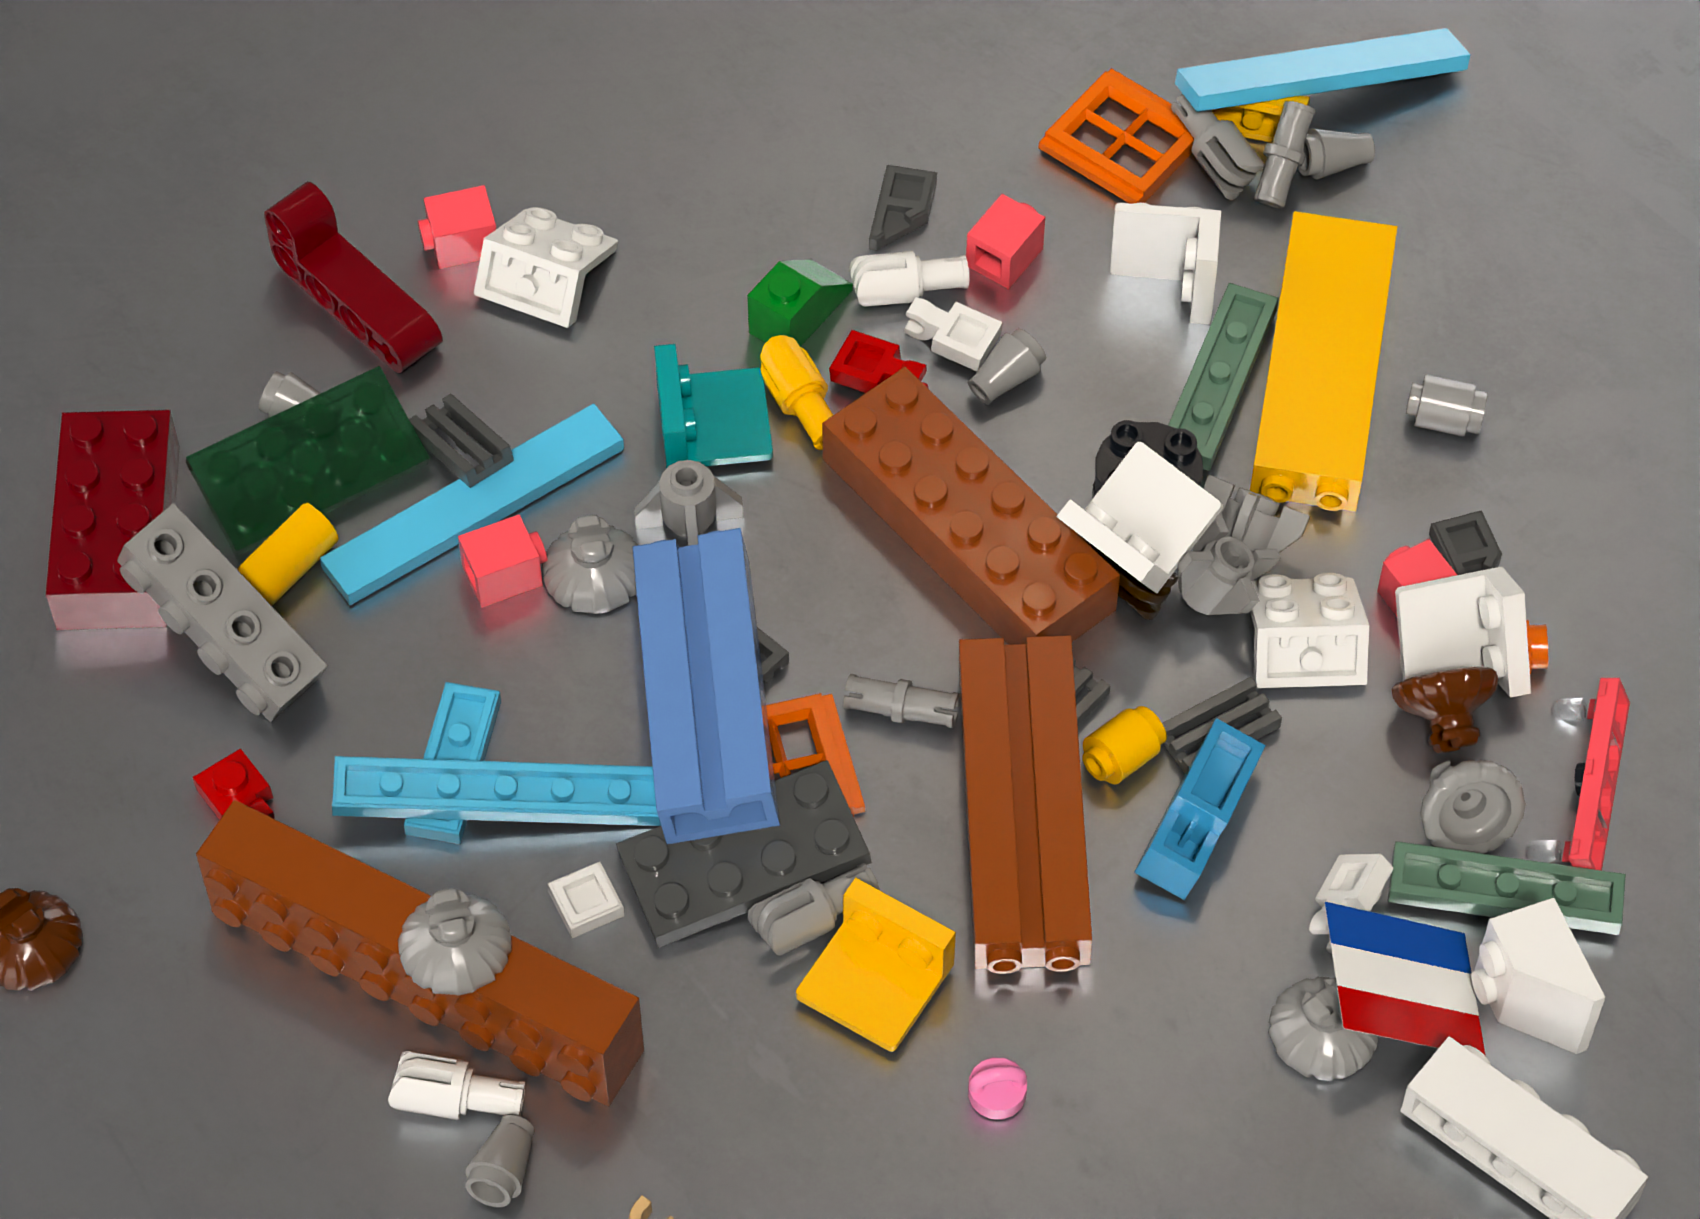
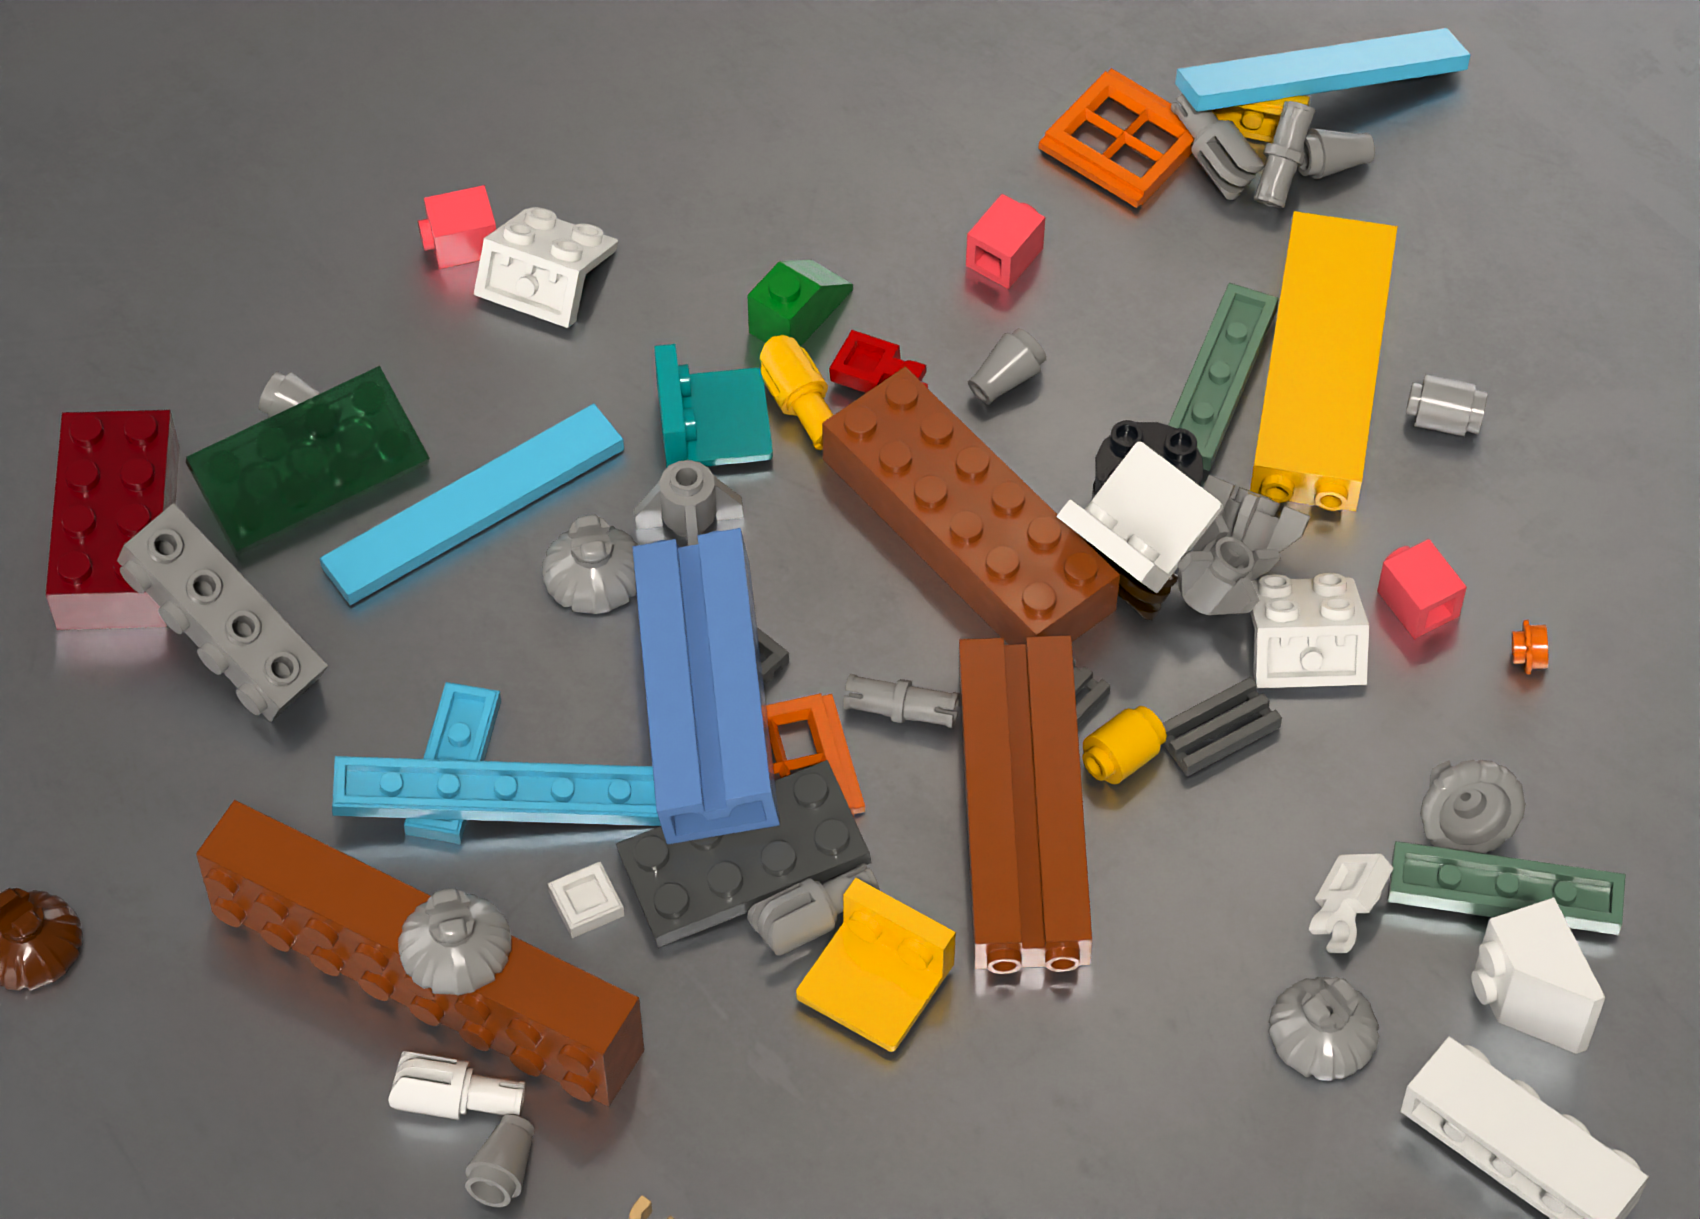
(234, 780): red plate -> none
(289, 553): yellow brick -> none
(345, 282): dark red beam -> none
(475, 427): dark grey tile -> none
(502, 560): coral brick -> none
(902, 204): dark grey tile -> none
(903, 276): white arm -> none
(959, 335): white plate -> none
(997, 1088): bright pink tile -> none
(1170, 246): white bracket -> none
(1200, 809): dark azure slope -> none
(1402, 978): sticker -> none
(1448, 702): reddish brown hair -> none
(1465, 624): white bracket -> none
(1466, 543): dark grey tile -> none
(1594, 779): coral piece -> none

